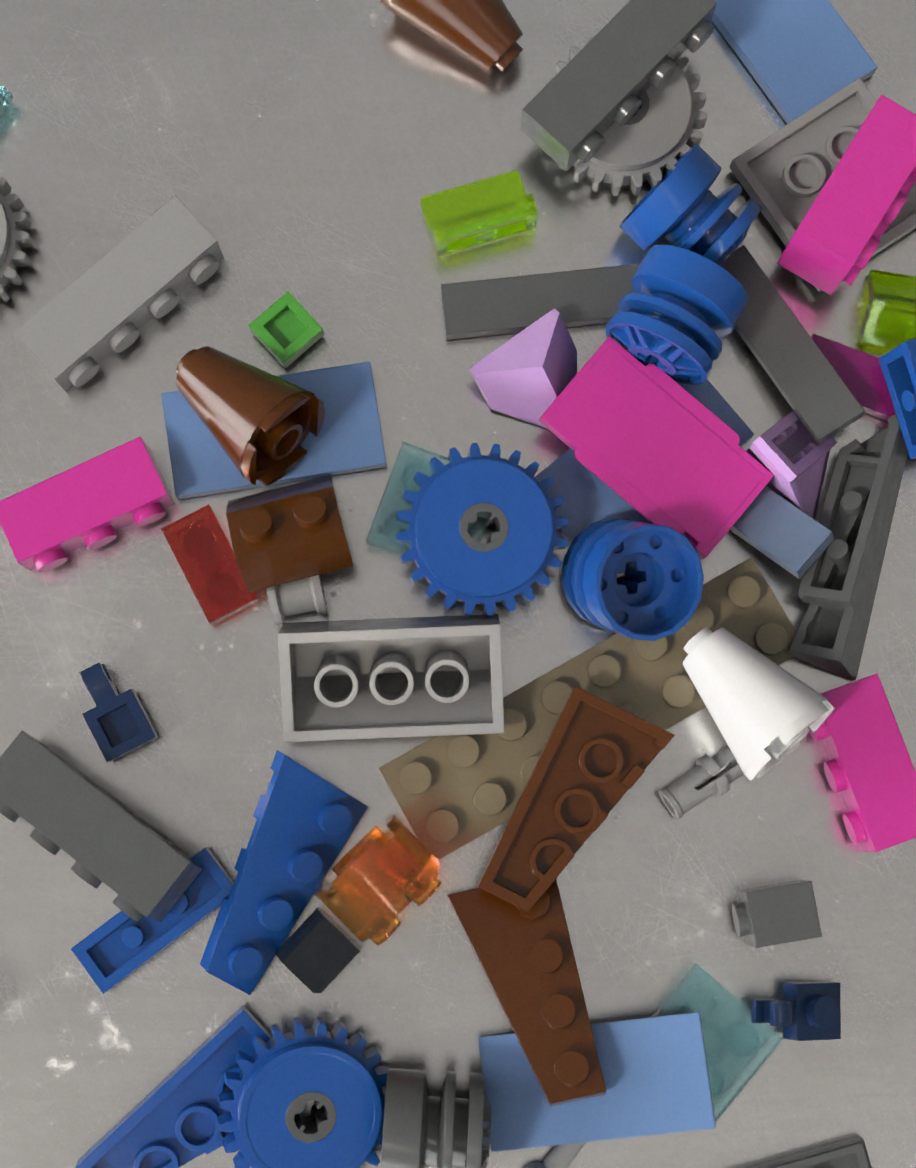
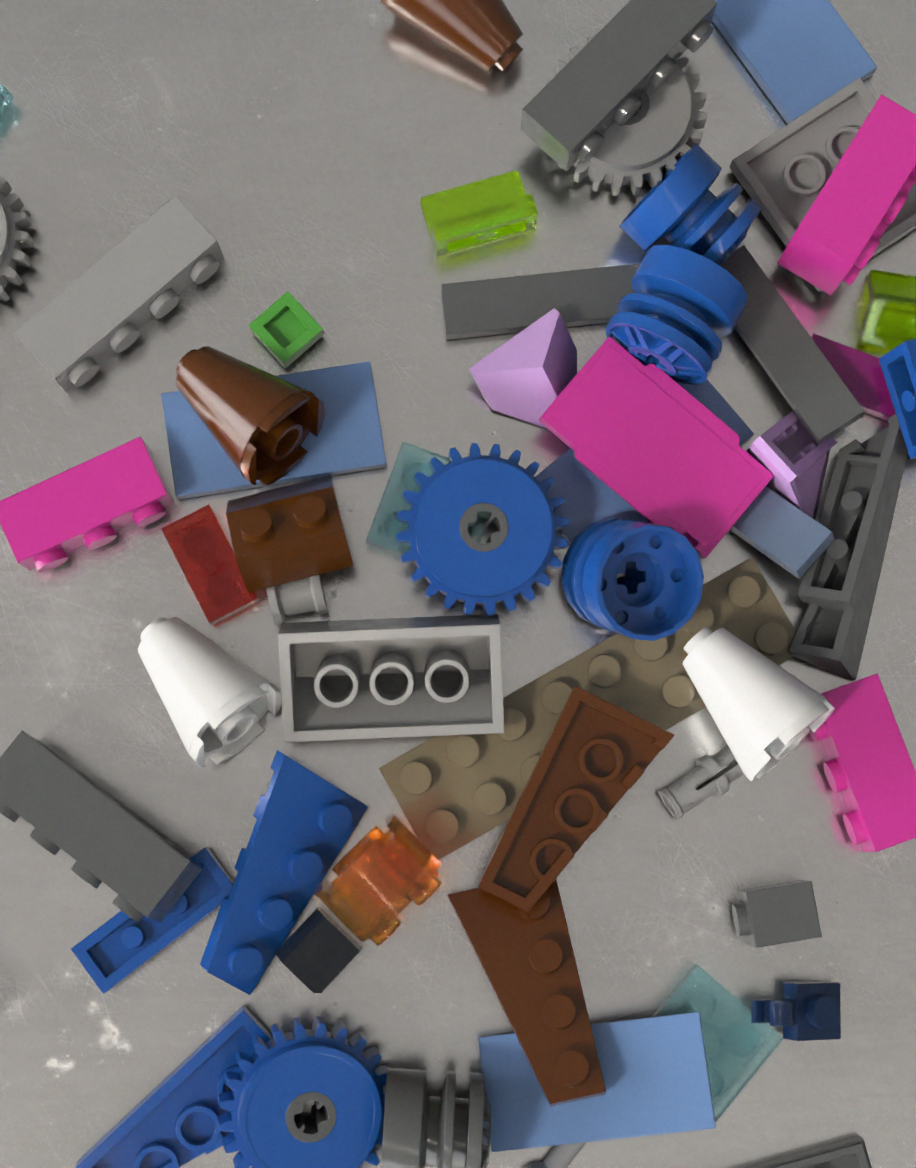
(118, 720): dark blue plate -> none
(205, 690): none -> white cone

